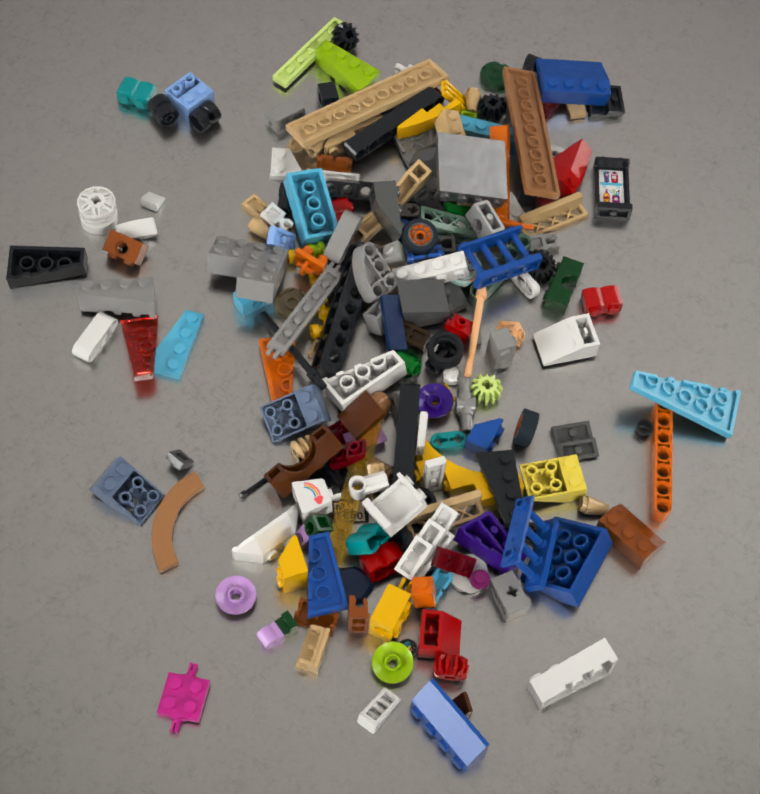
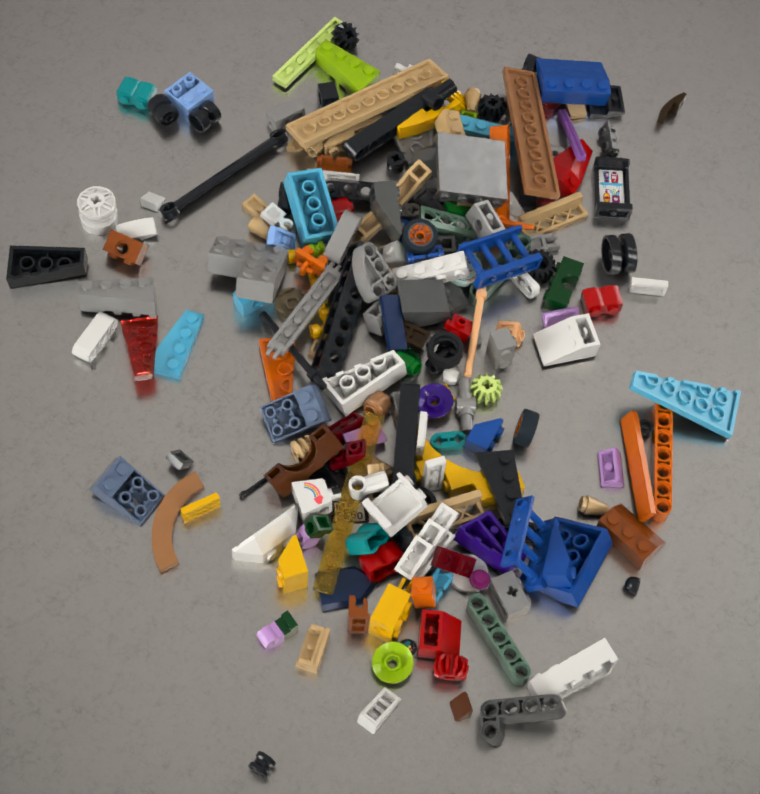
(171, 209): none -> black piece
(183, 697): dark pink plate -> none
(200, 507): none -> yellow tile
(235, 586): lavender dish -> none
(262, 764): none -> black wheel
(282, 163): white wing -> none
(325, 585): blue wing -> none
(326, 621): dark orange hinge -> none
(361, 415): reddish brown slope -> none
(398, 165): none -> black wheel
(435, 97): none -> black piece
(449, 726): slope -> none
(492, 77): clear green tile -> none
(498, 649): none -> sand green beam
(522, 714): none -> dark grey beam
(552, 317): none -> lavender plate
(554, 479): light yellow slope -> none
(558, 566): none -> blue slope
(571, 135): none -> medium lavender axle
(575, 439): dark grey slope -> none
(608, 140): none -> dark grey hinge
(611, 468): none -> lavender slope
(619, 254): none -> black wheel
(632, 584): none -> black hinge
(638, 466): none -> orange tile
(648, 286): none -> white tile
(672, 106): none -> dark brown slope

